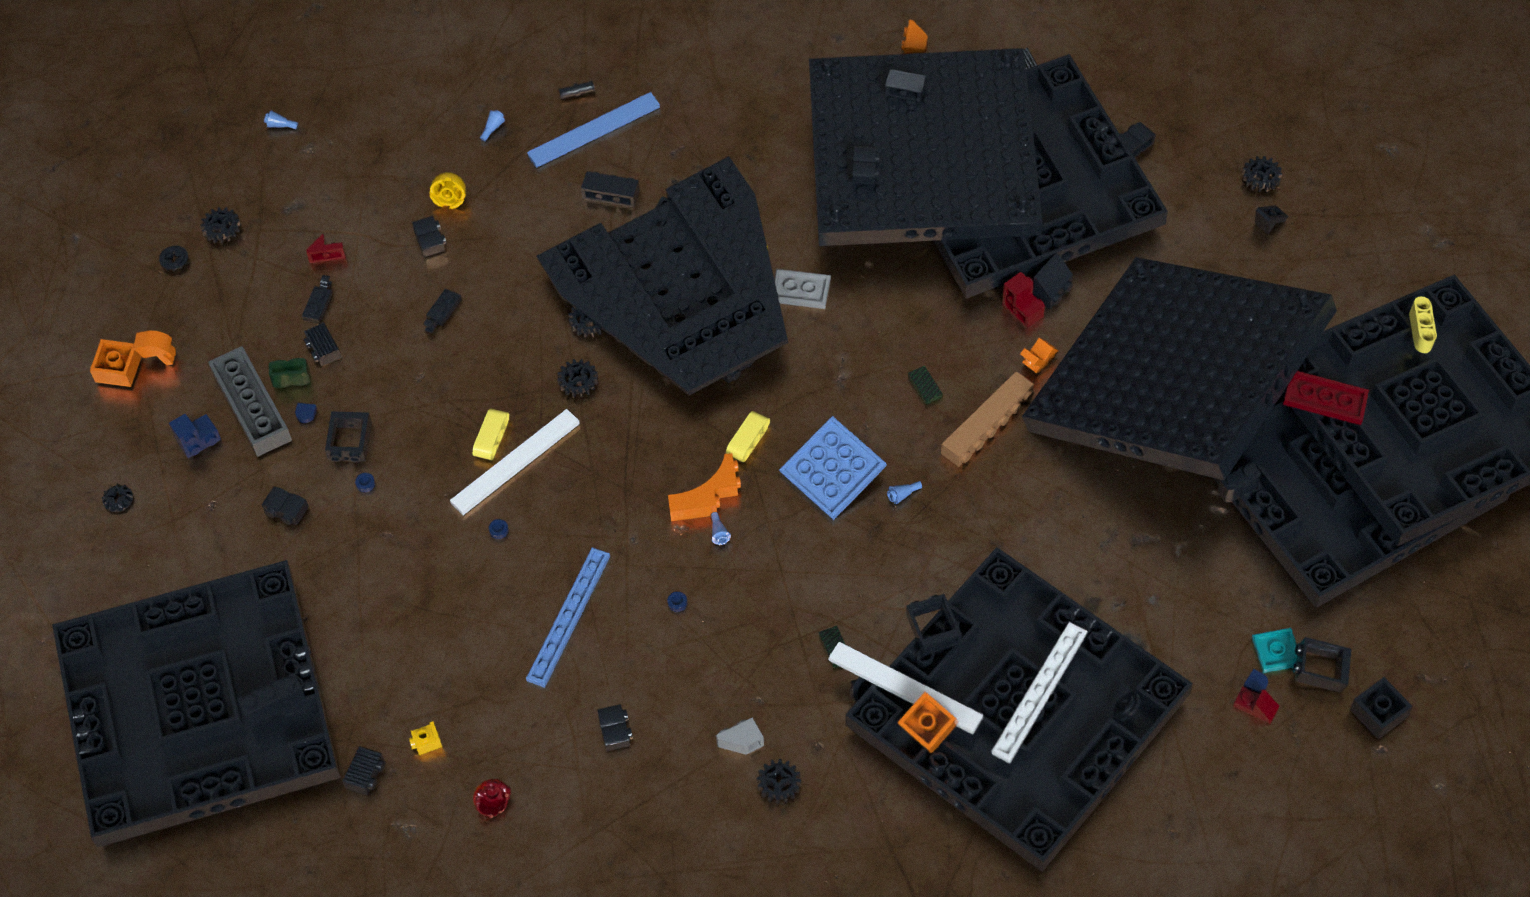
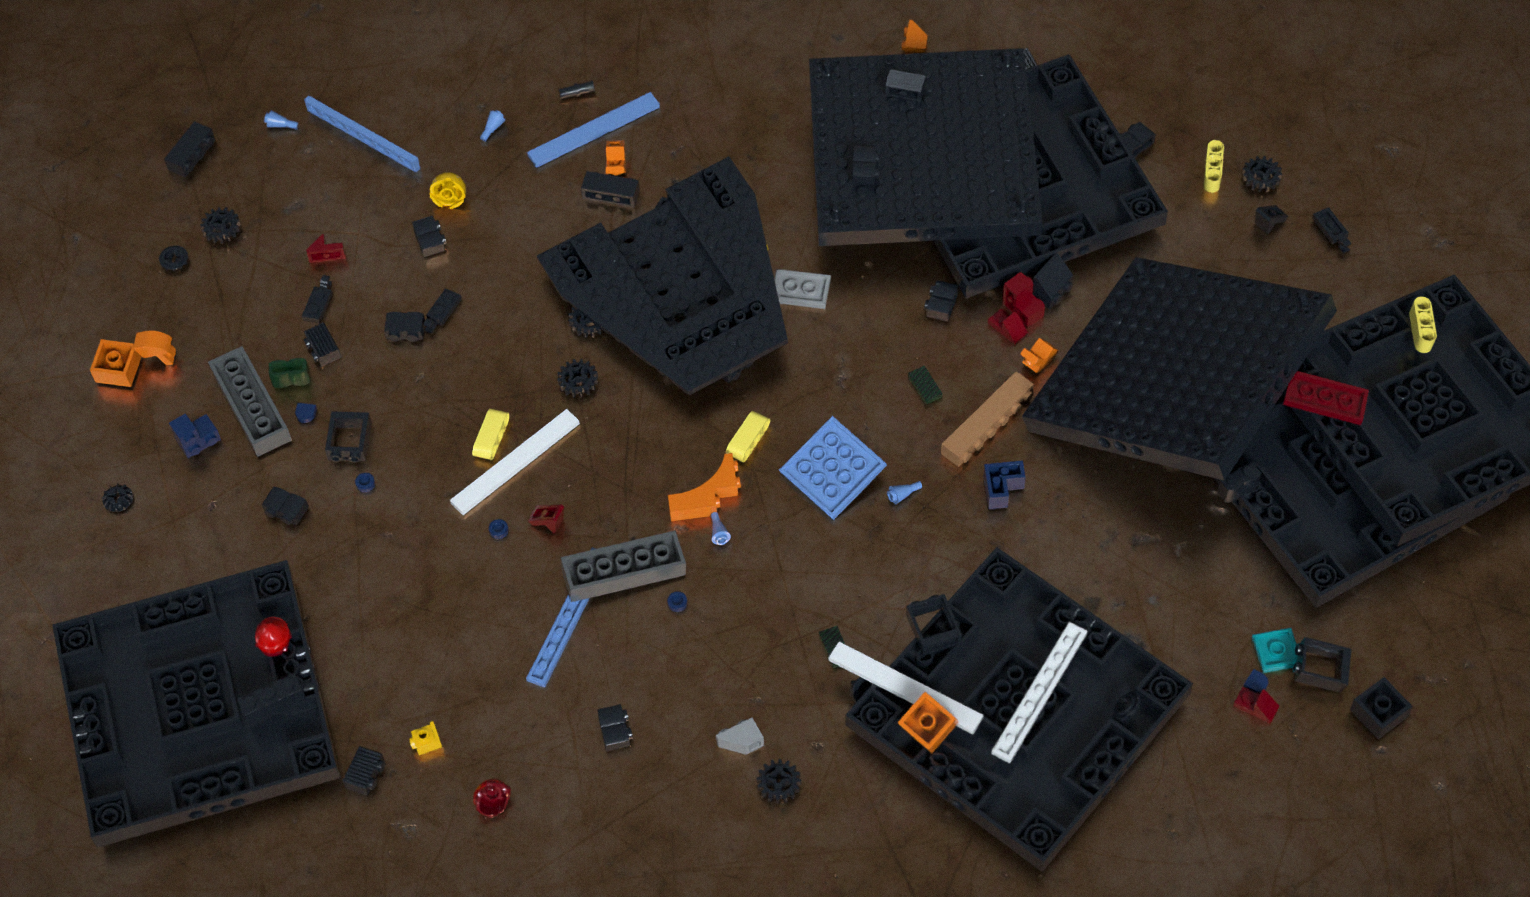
(189, 149): none -> black brick
(272, 636): none -> red hair
(362, 134): none -> medium blue tile
(404, 326): none -> black brick
(547, 515): none -> dark red slope
(615, 157): none -> orange brick
(623, 566): none -> dark grey brick
(941, 301): none -> black brick
(1000, 479): none -> dark blue brick
(1008, 325): none -> dark red slope
(1213, 166): none -> light yellow beam
(1332, 228): none -> black plate

